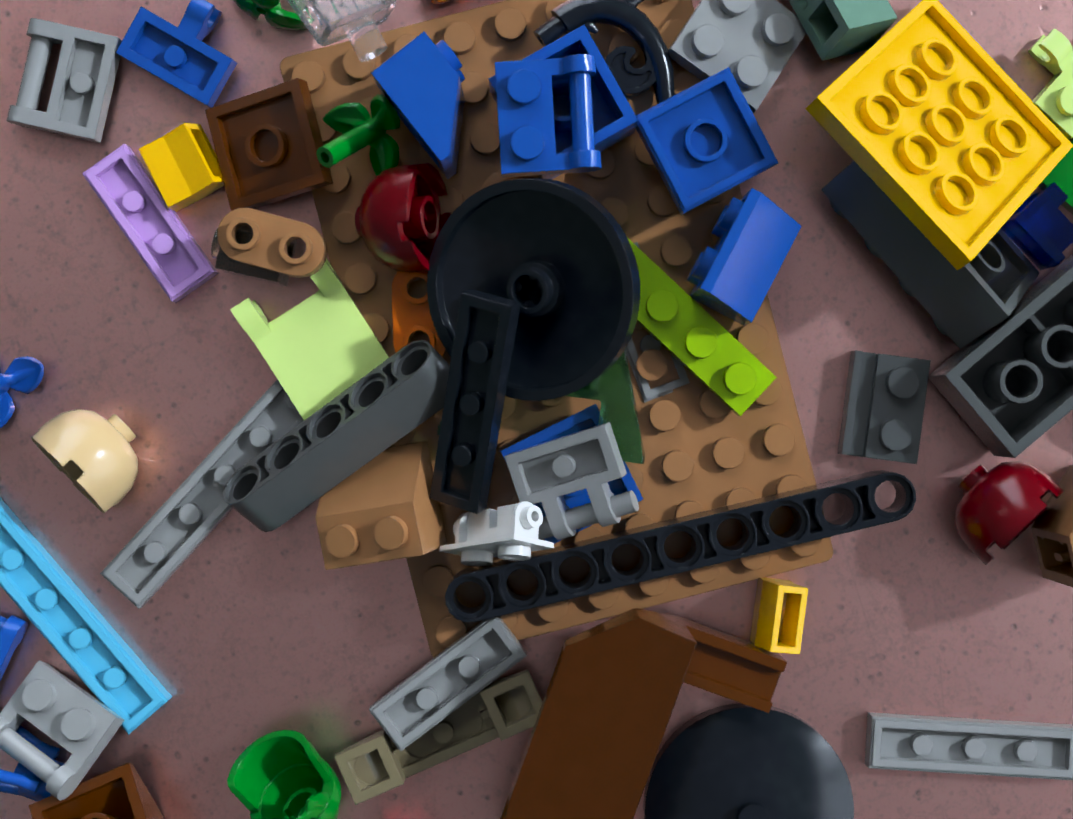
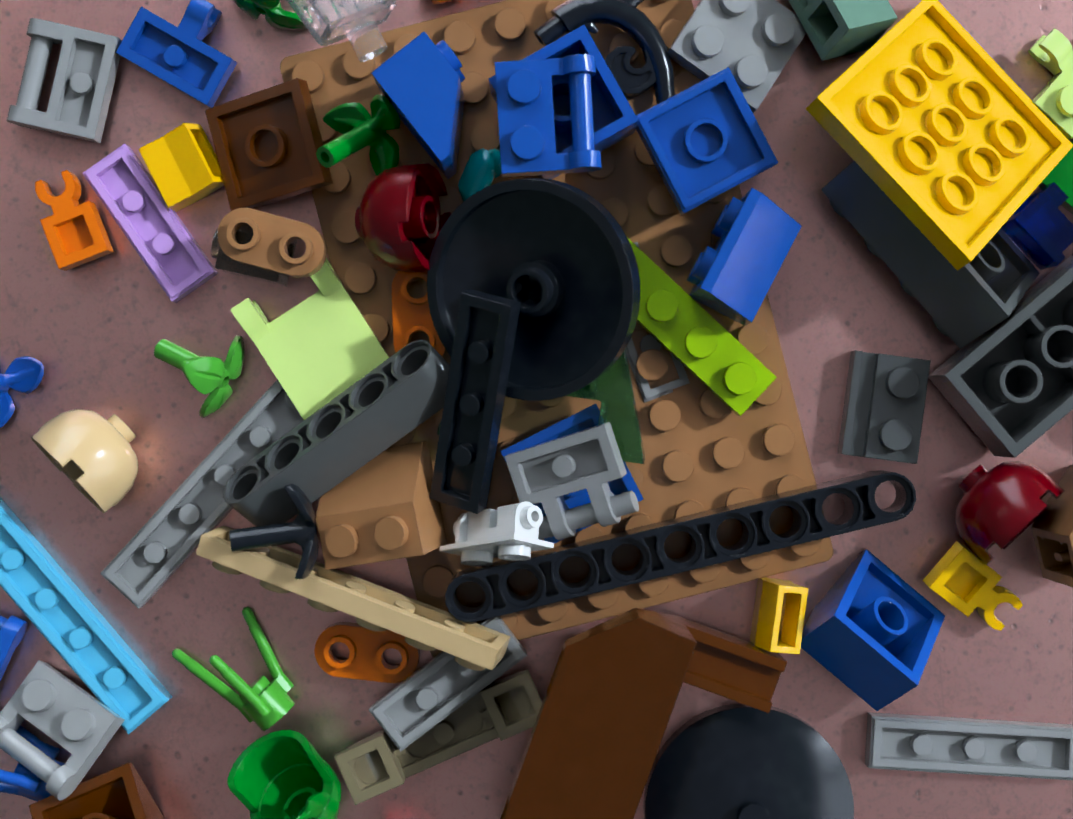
(74, 228): none -> orange plate
(206, 372): none -> bright green plant
(260, 702): none -> bright green plant
(300, 531): none -> black plant
(366, 653): none -> orange plate
(371, 604): none -> tan plate
(479, 172): none -> teal arm
(873, 632): none -> blue slope
(970, 584): none -> yellow plate

